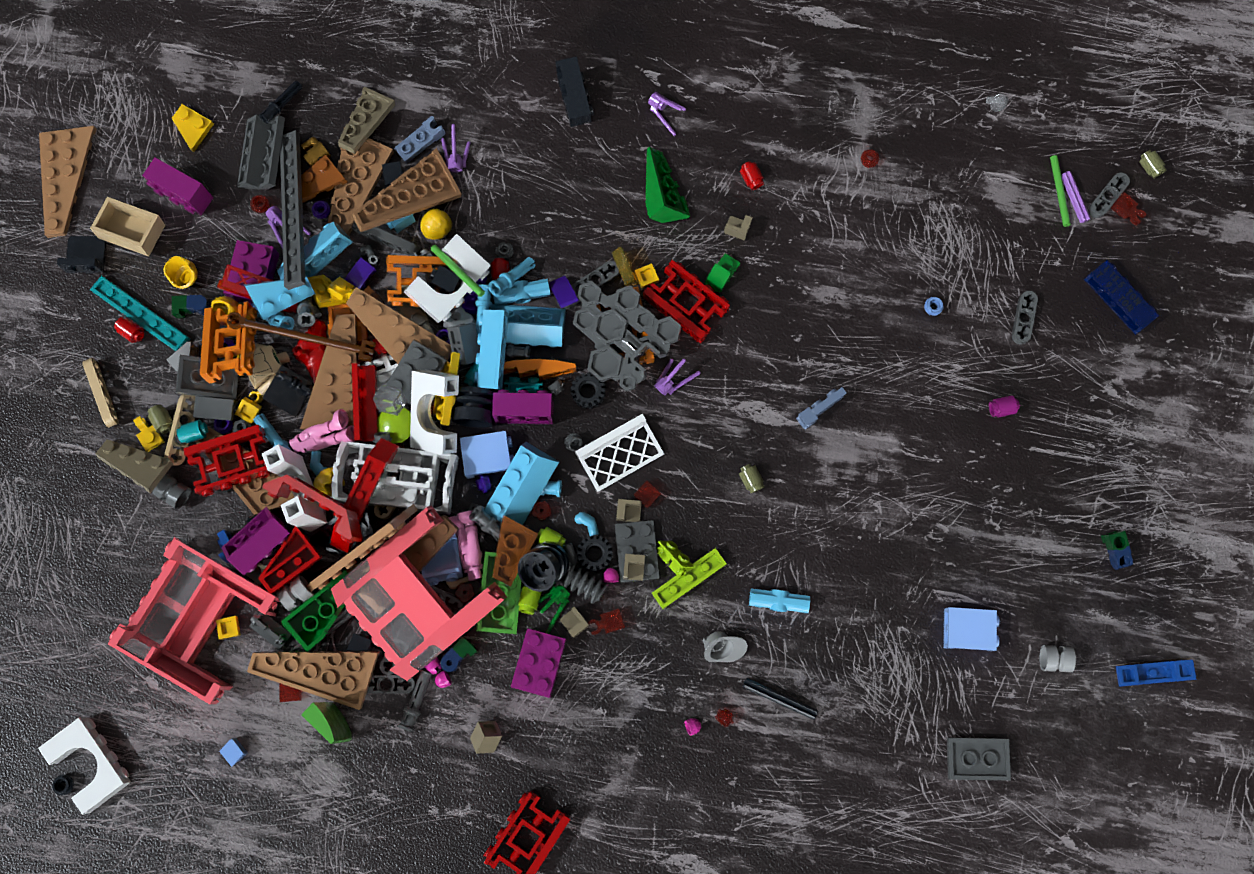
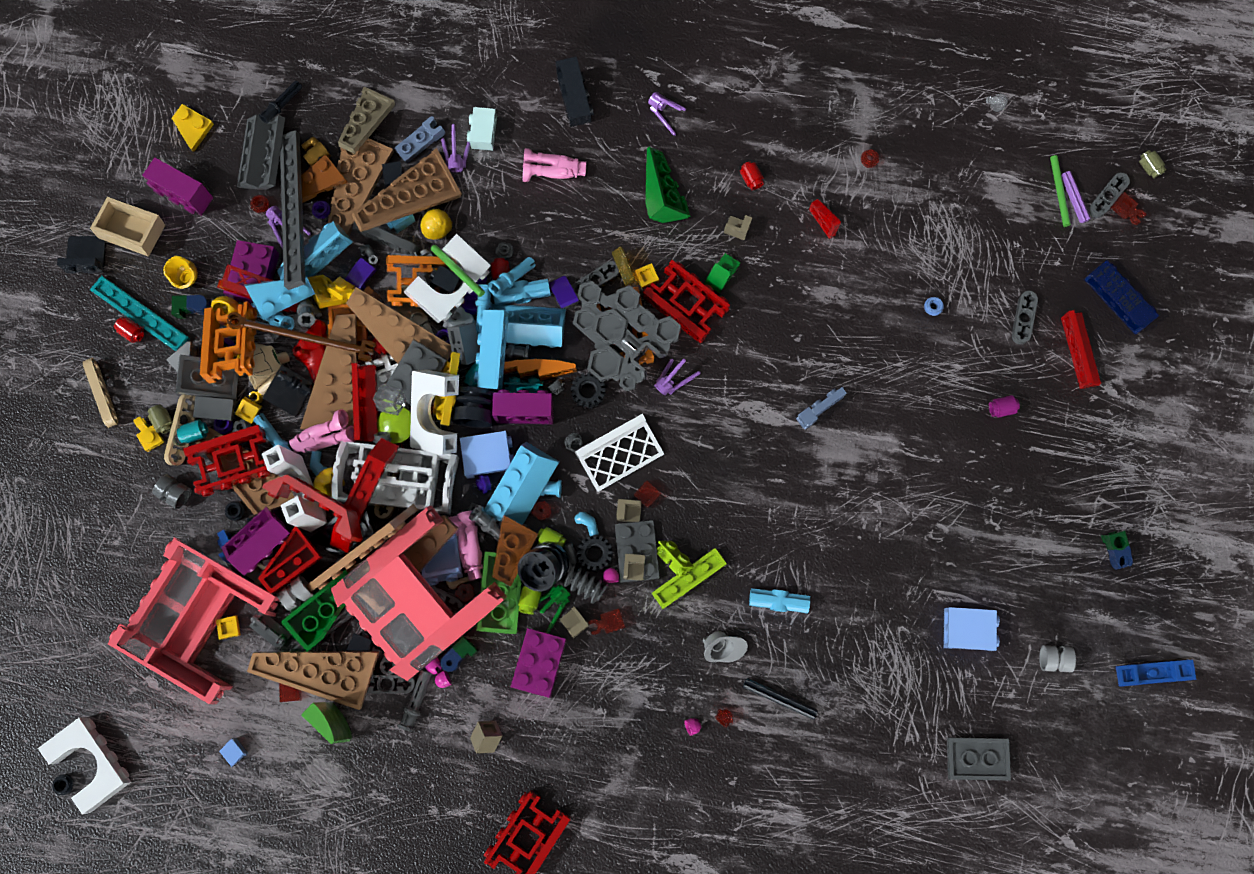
(62, 170): medium nougat wing -> none
(140, 466): dark tan wing -> none
(229, 511): none -> black plate
(482, 128): none -> light aqua brick
(562, 166): none -> bright pink piece
(751, 478): olive brick -> none
(825, 218): none -> red wing
(1080, 350): none -> red fence

